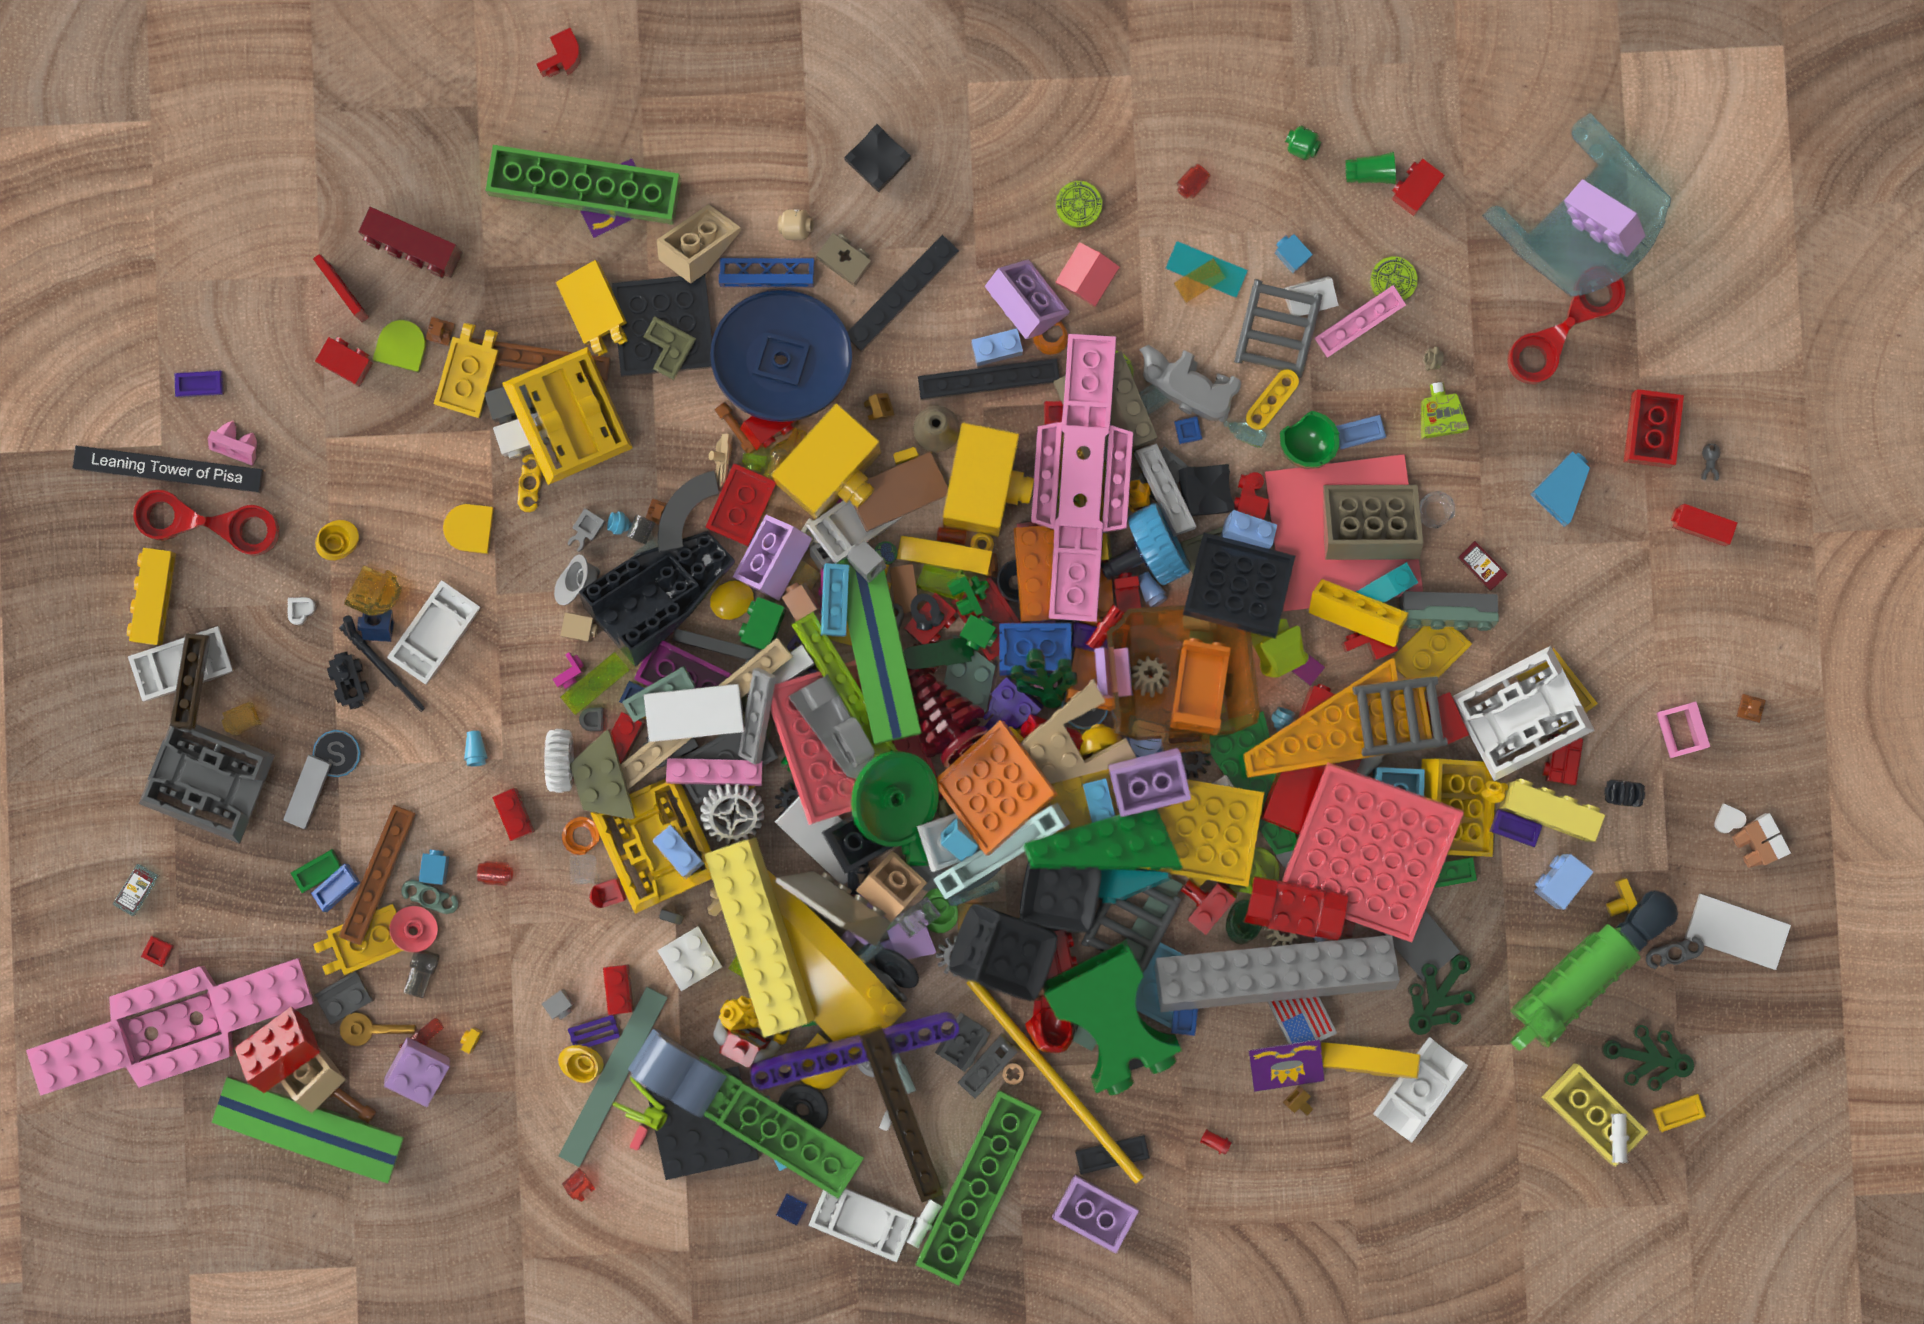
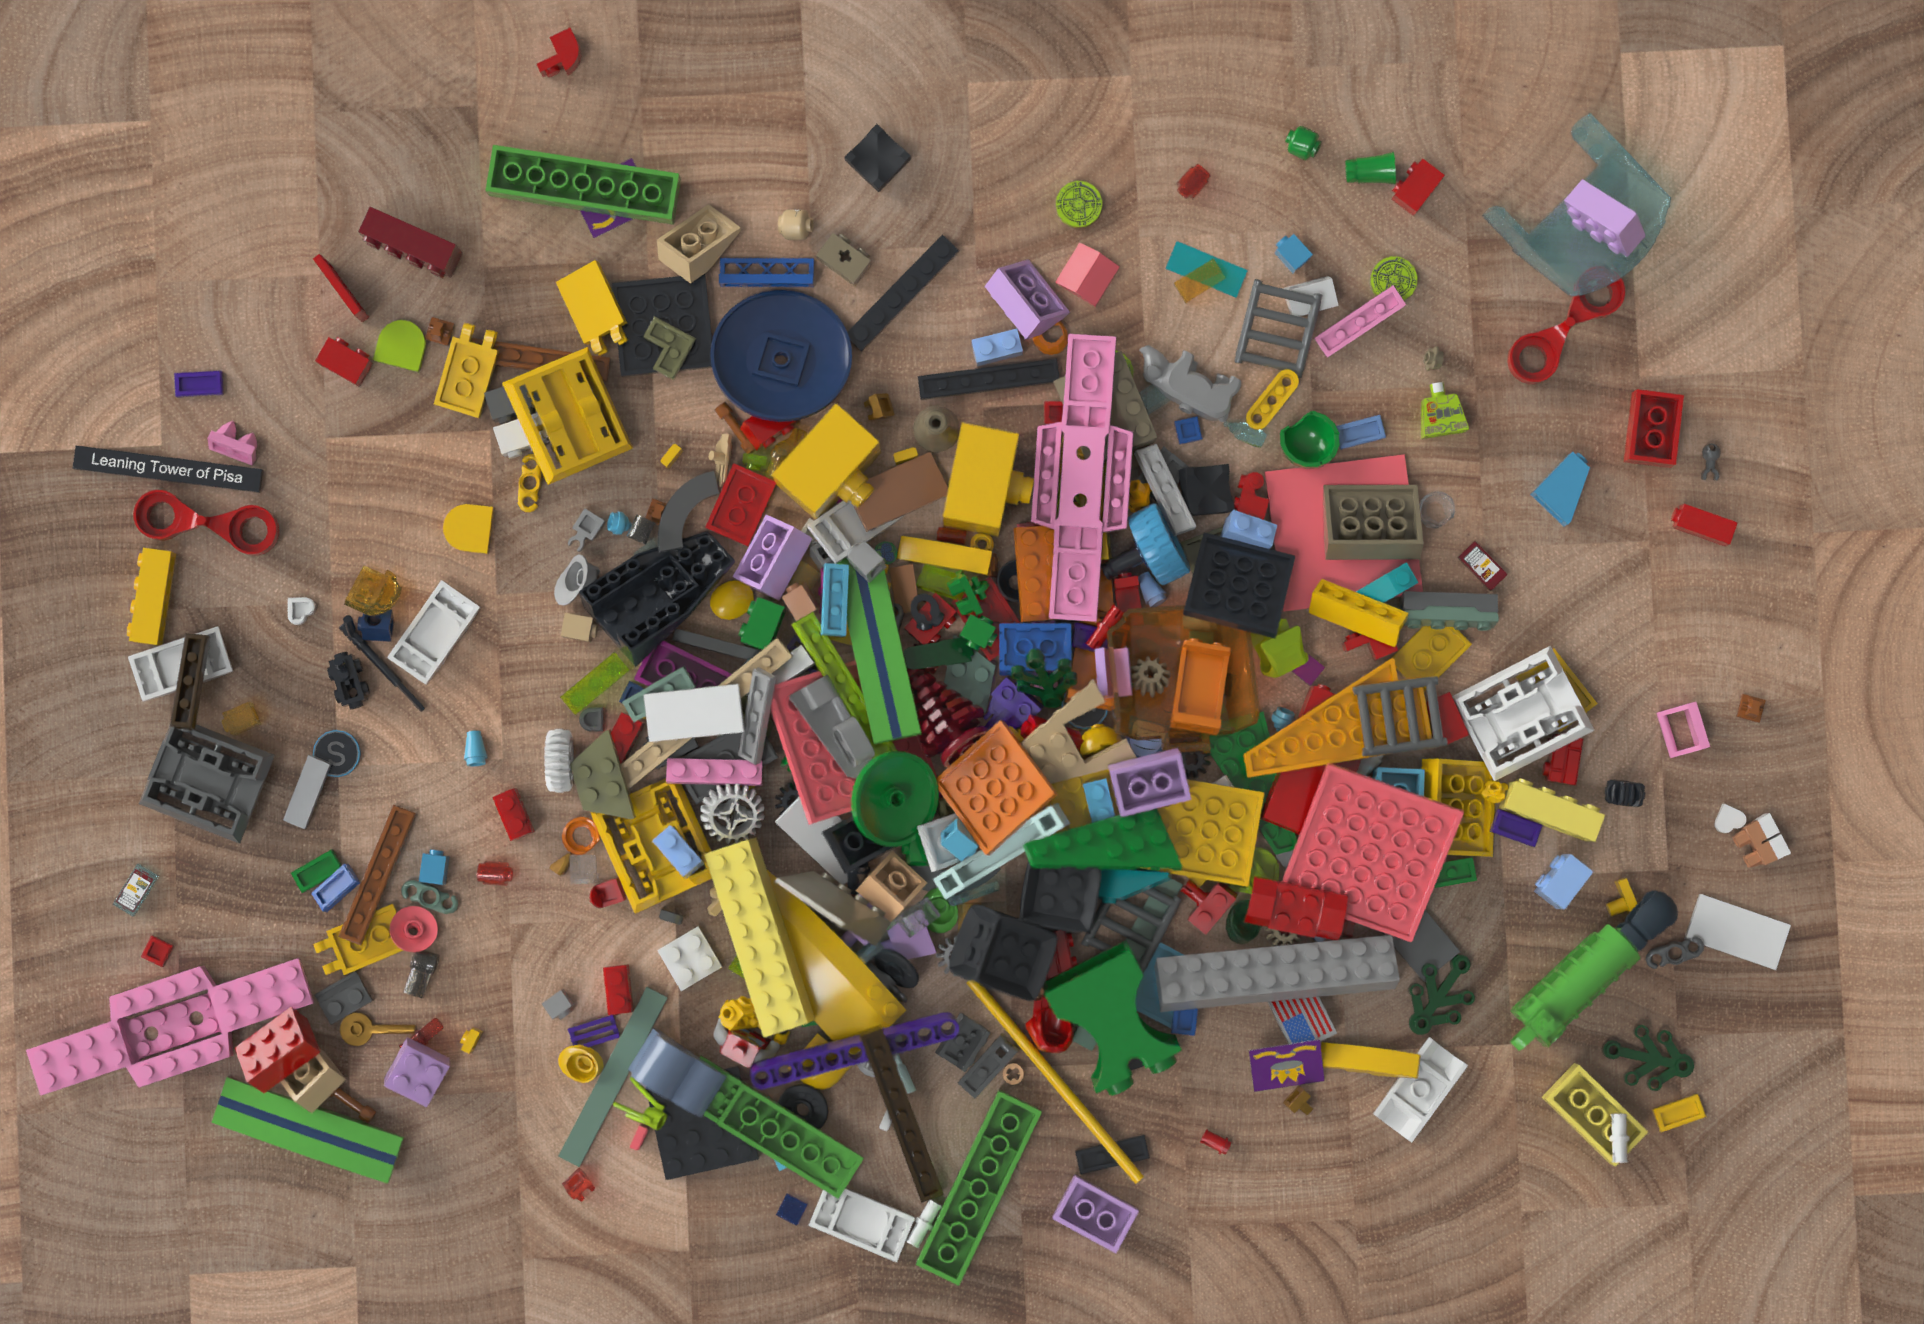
(336, 540): yellow hat -> none
(561, 865): none -> pearl gold slope
(568, 677): dark pink bracket -> none
(671, 456): none -> yellow tile

